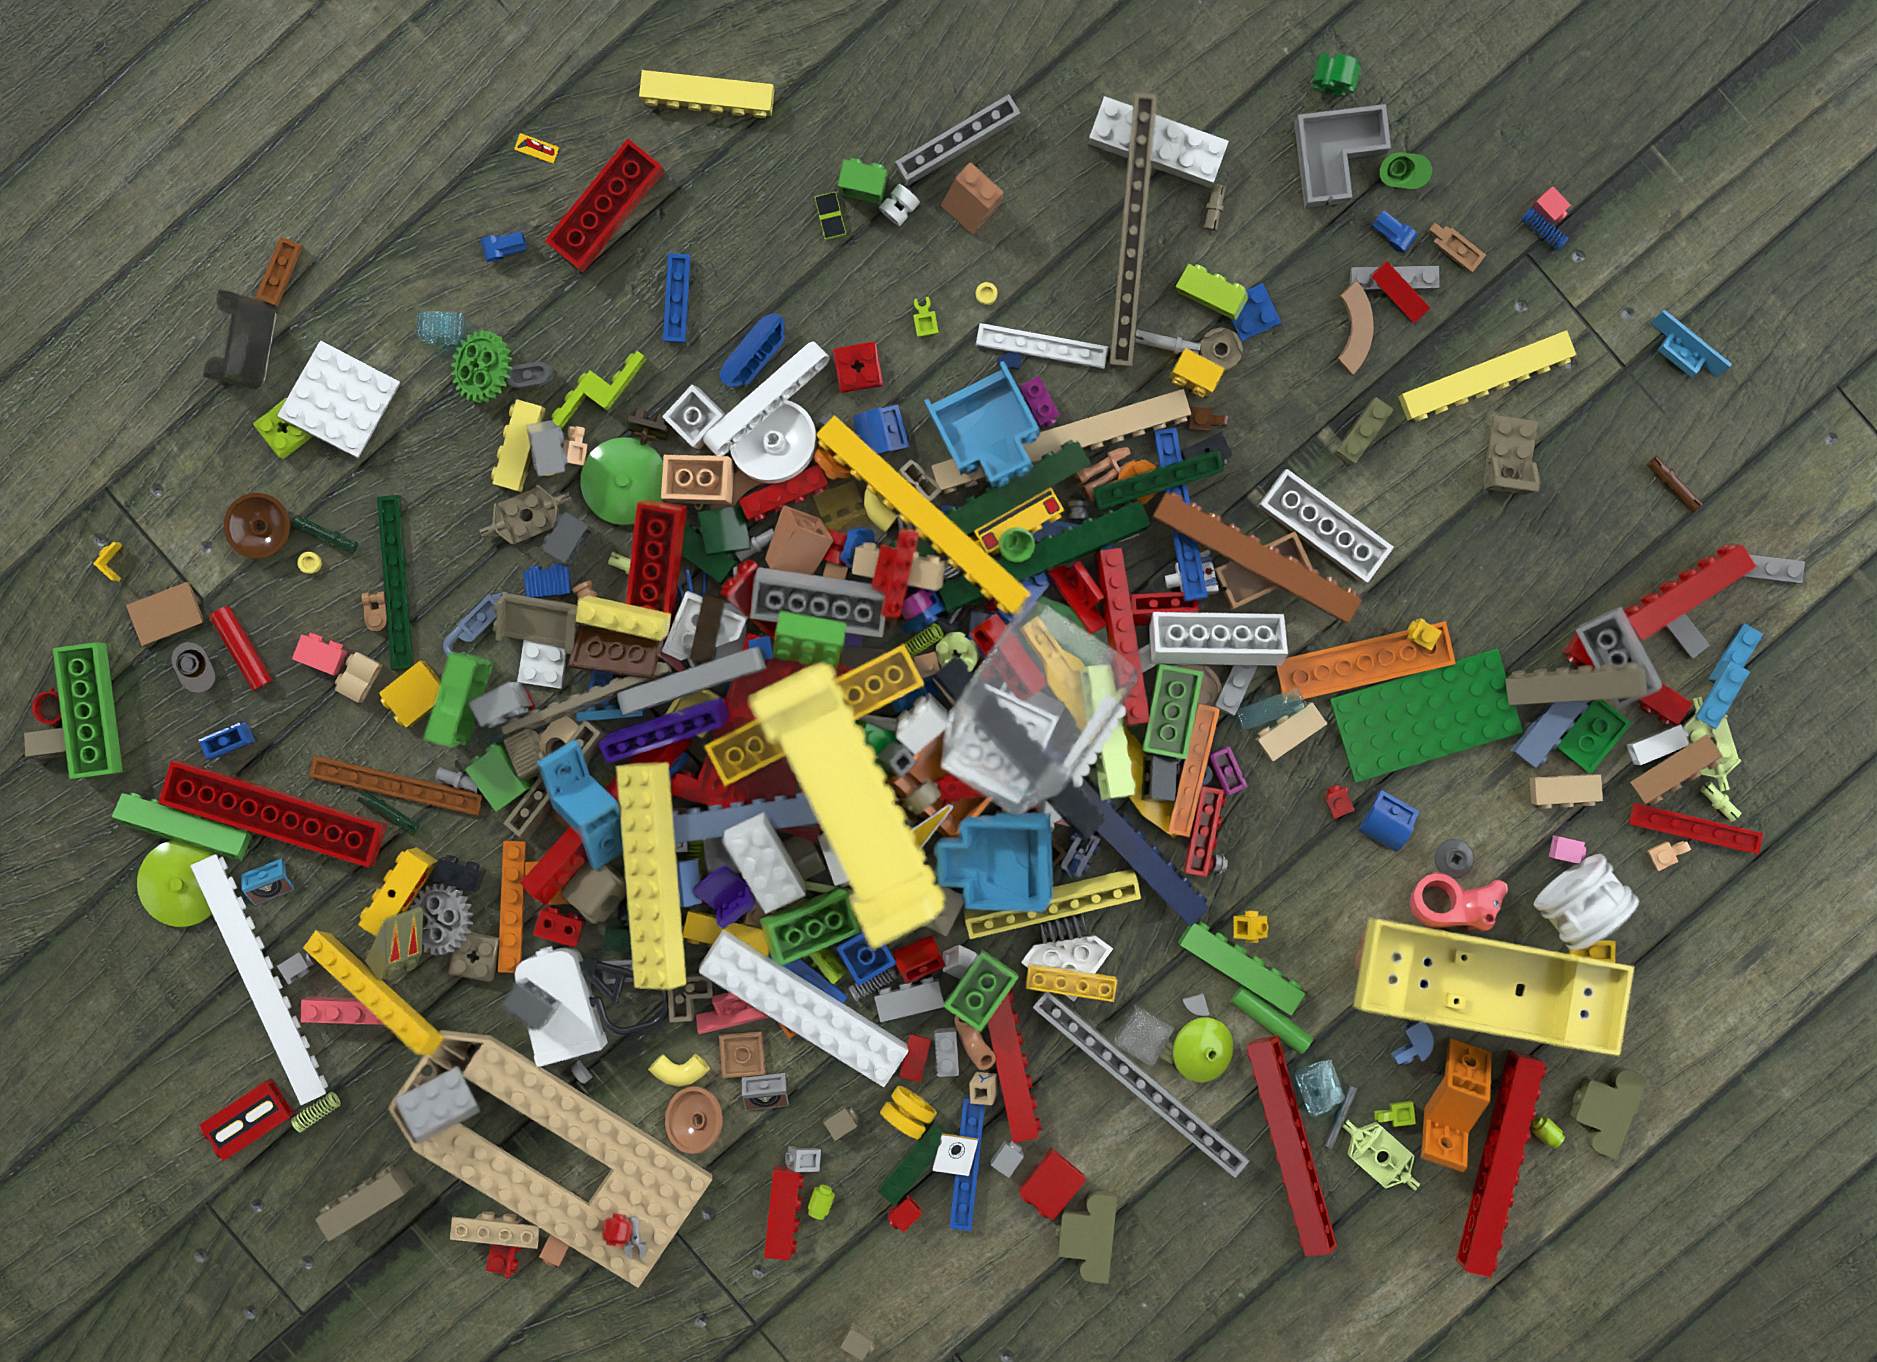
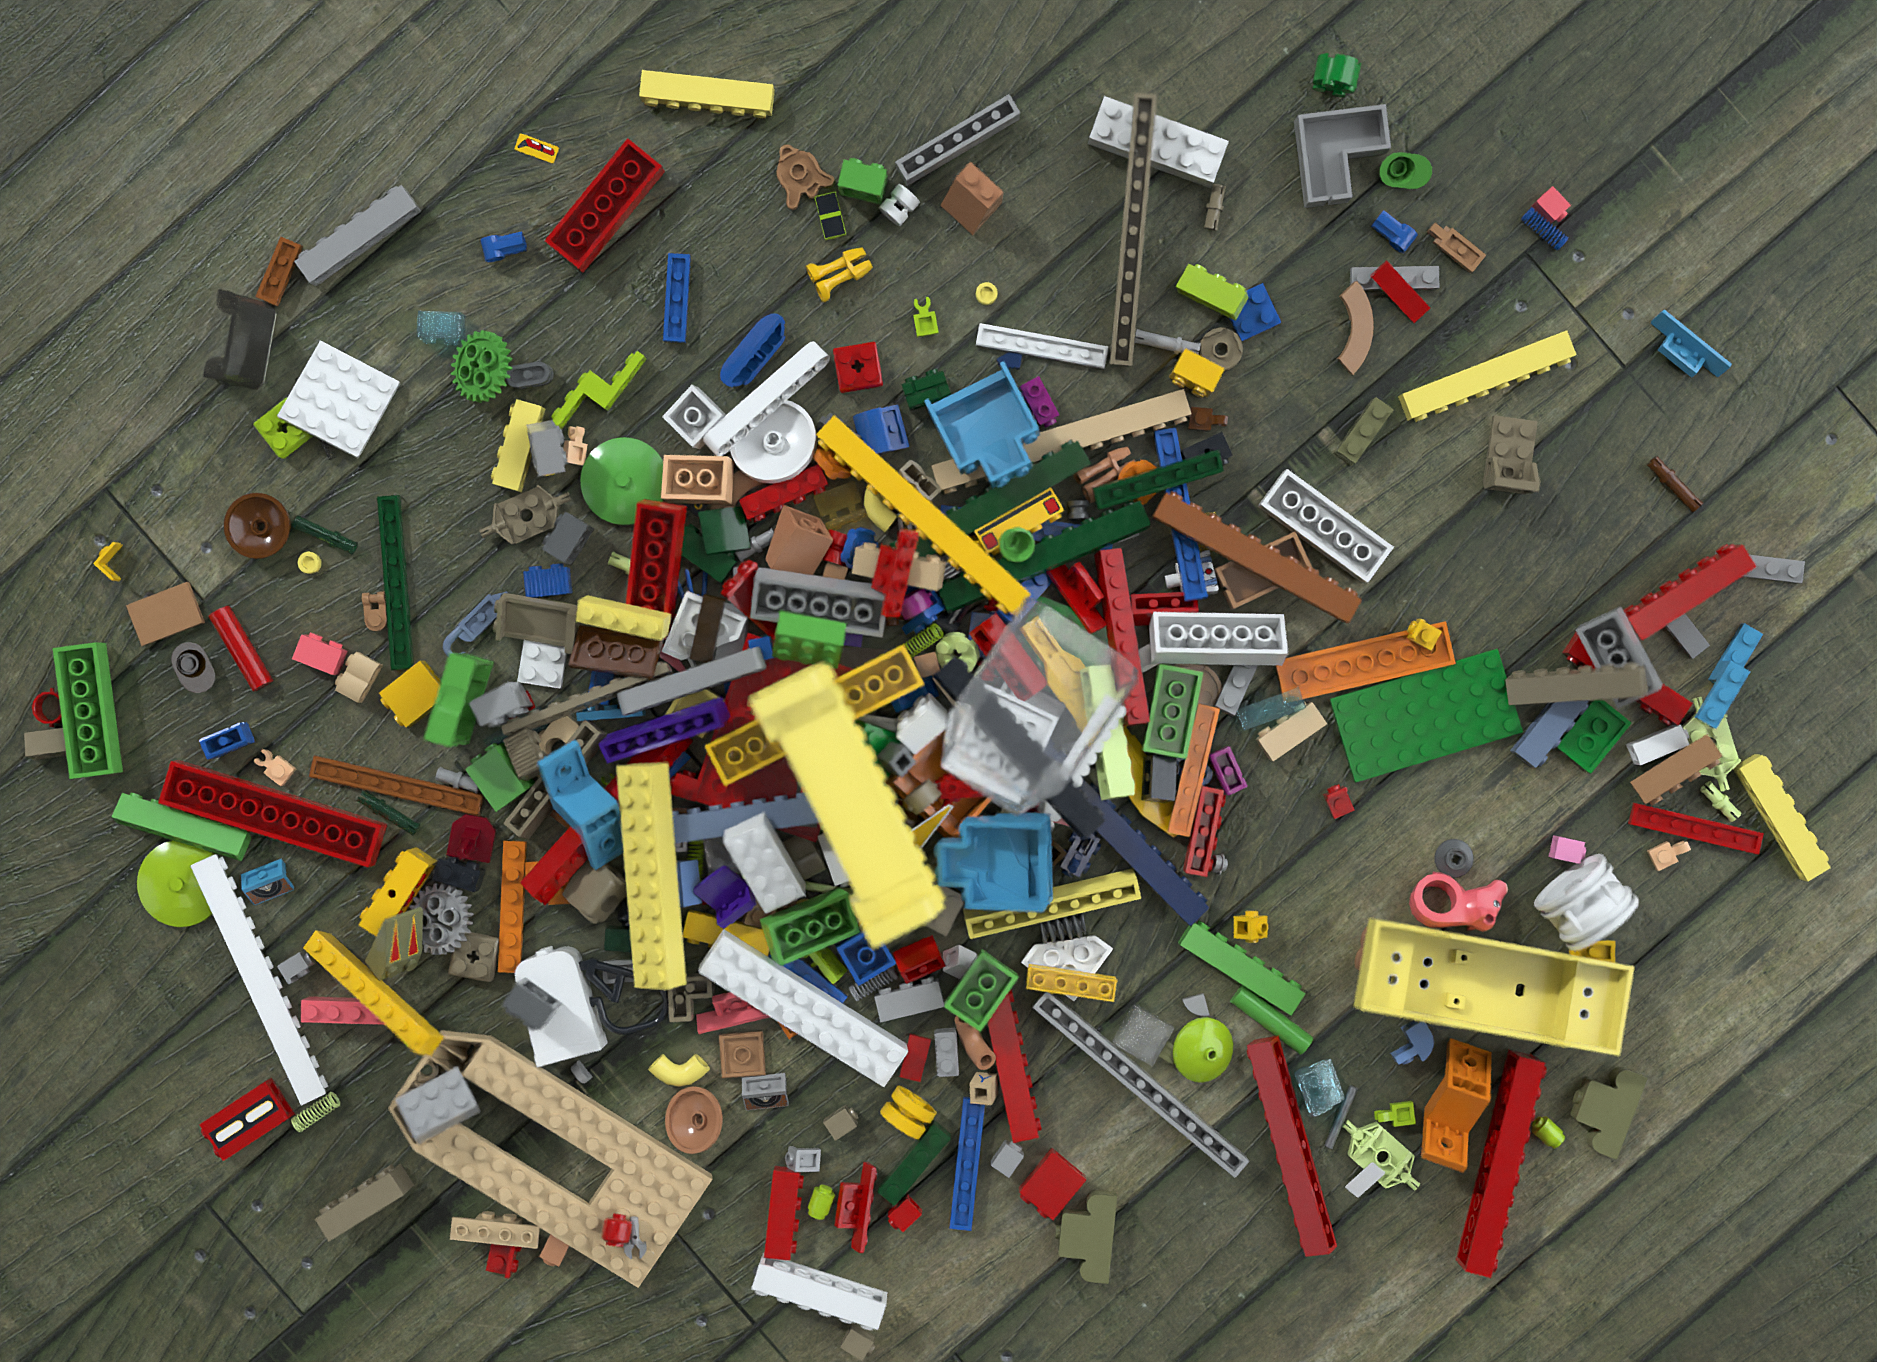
(277, 769): none -> light nougat plate
(357, 235): none -> light grey brick
(472, 838): none -> dark red piece
(559, 926): red brick -> none
(584, 589): medium nougat wheel -> none
(647, 429): dark brown hips -> none
(800, 175): none -> medium nougat tile
(820, 1292): none -> white brick
(848, 257): none -> yellow piece
(855, 1206): none -> red bracket
(930, 387): none -> dark green brick
(955, 1154): white sticker -> none
(1365, 1179): none -> white sticker
(1389, 821): blue brick -> none
(1566, 790): tan brick -> none
(1781, 817): none -> light yellow brick

